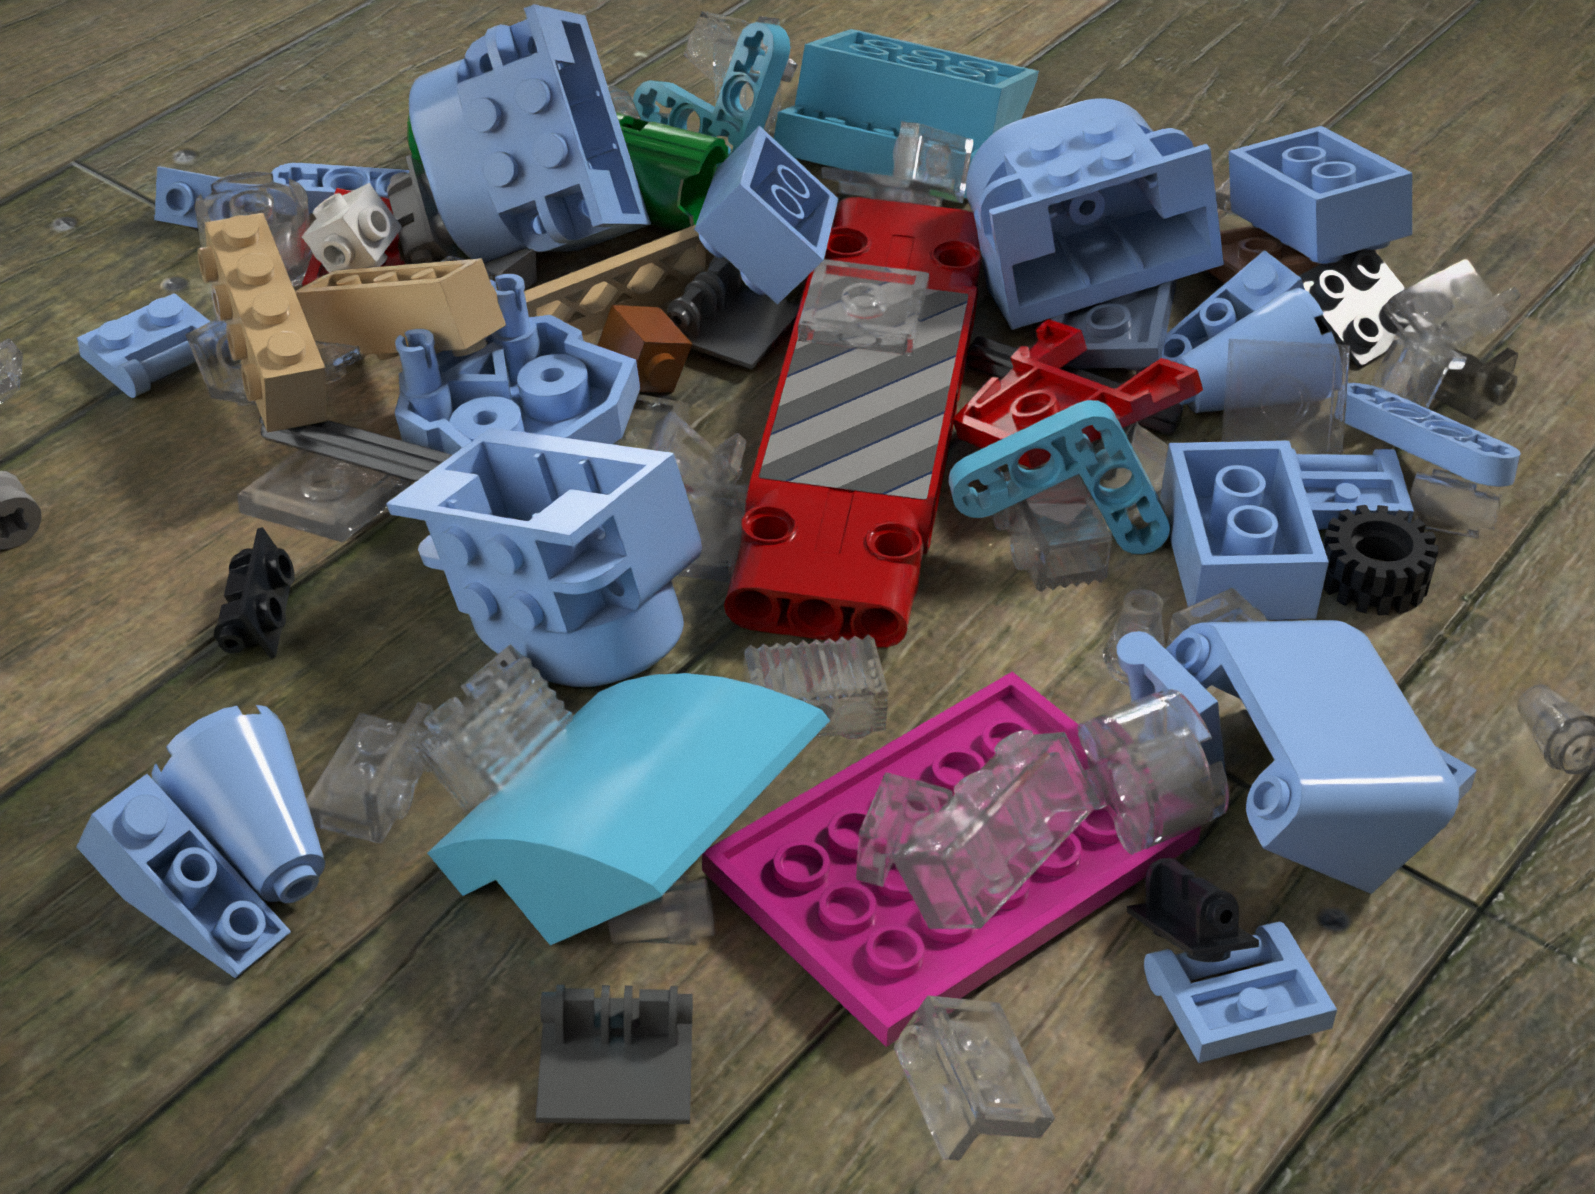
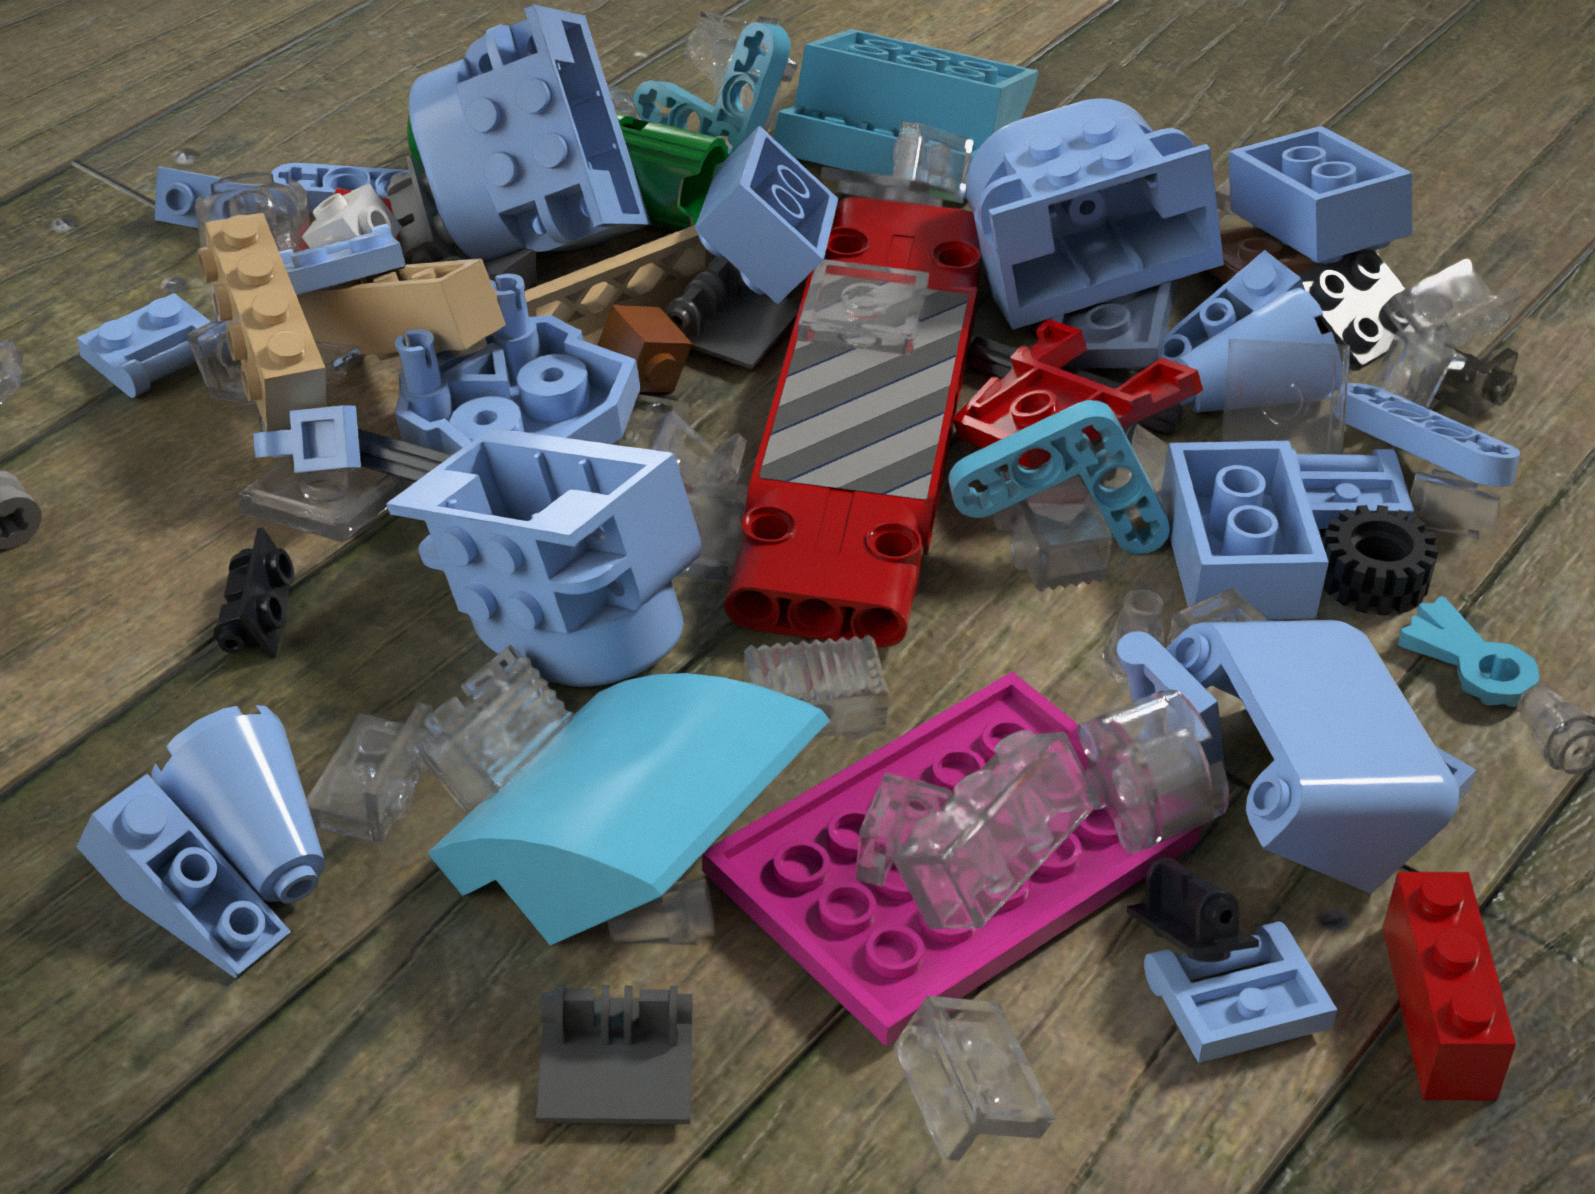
(317, 440): none -> light blue plate
(343, 260): none -> light blue plate
(1447, 987): none -> red brick
(1486, 669): none -> medium azure piece

